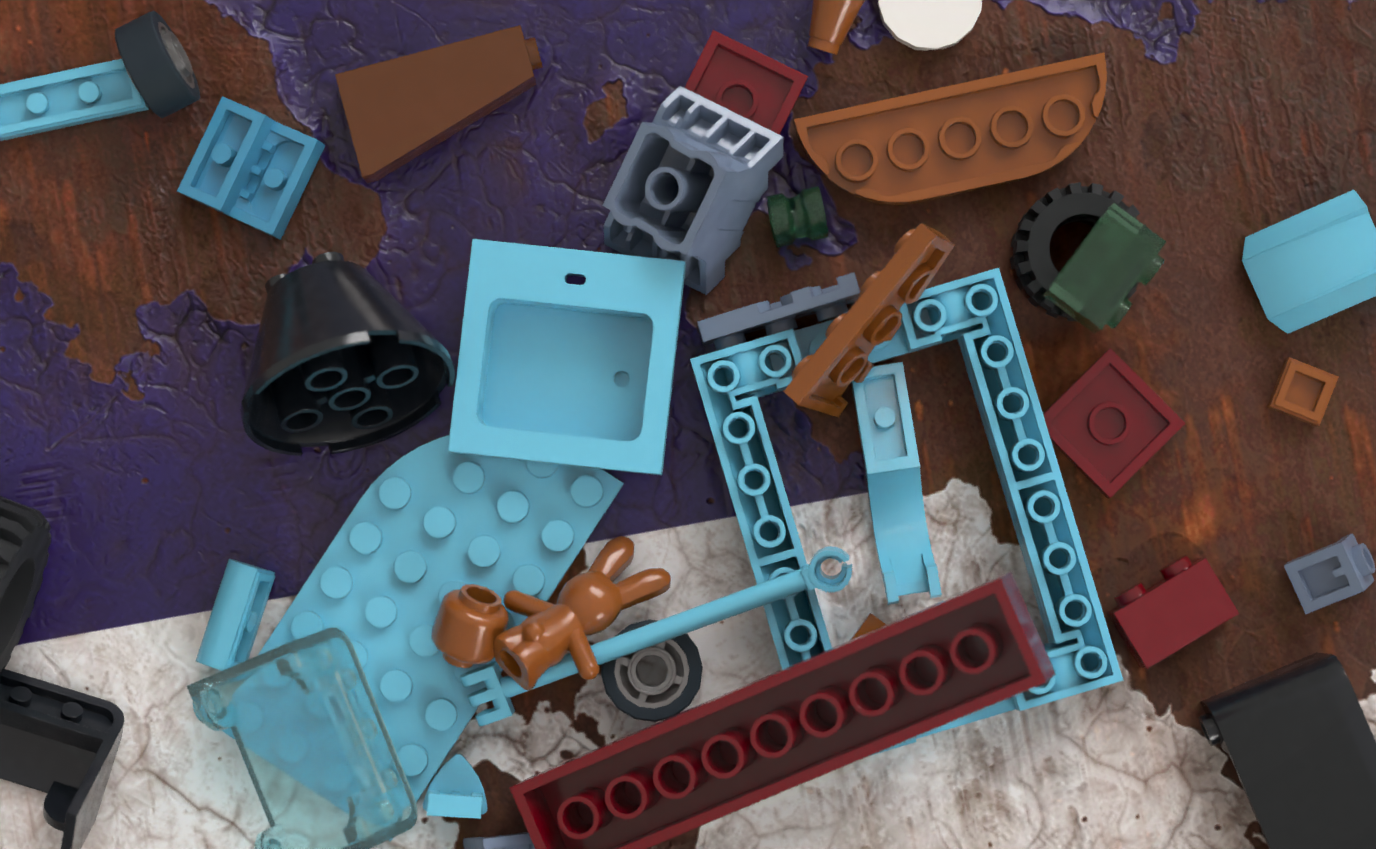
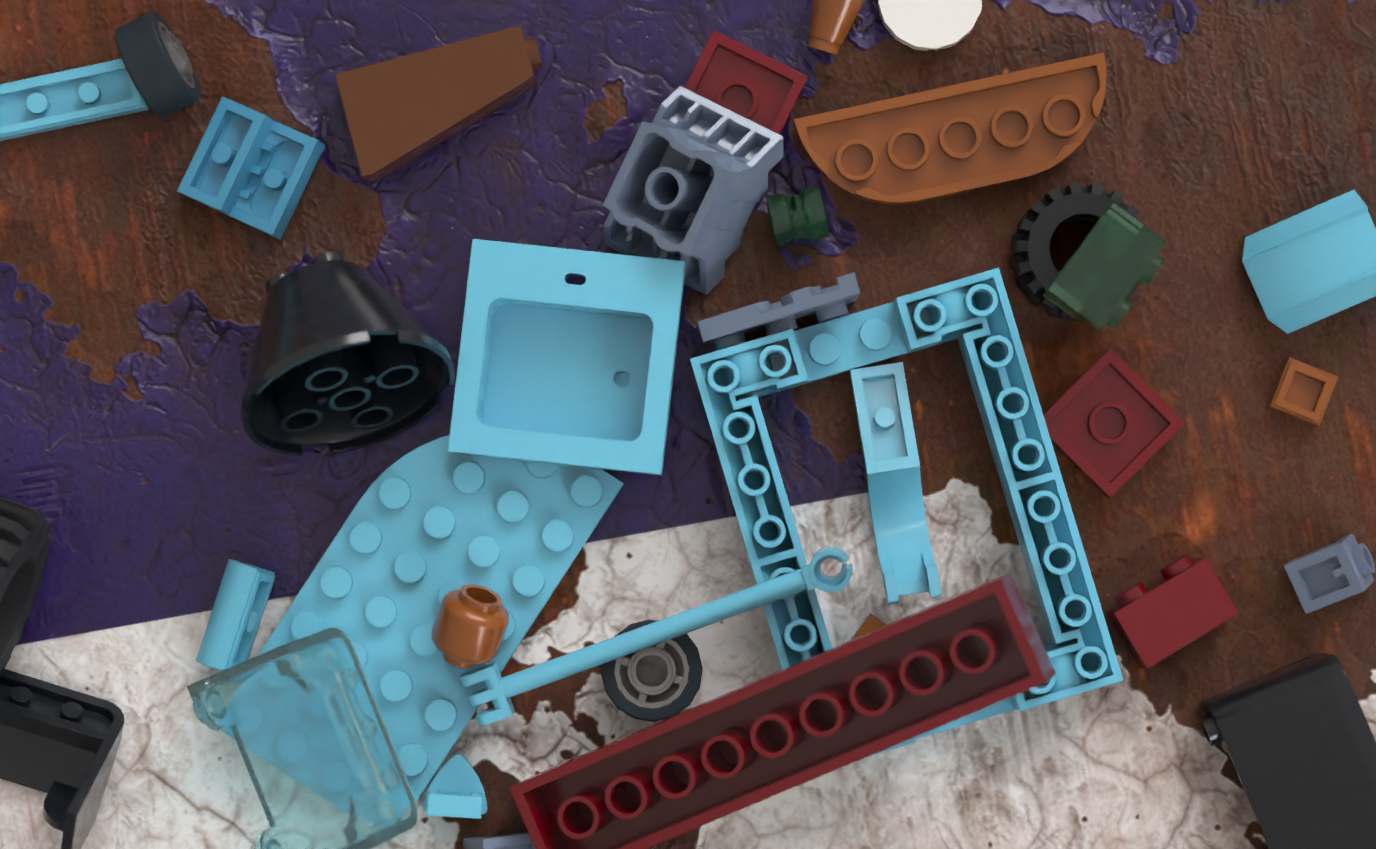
(583, 608): dark orange animal -> none
(873, 319): dark orange wing -> none

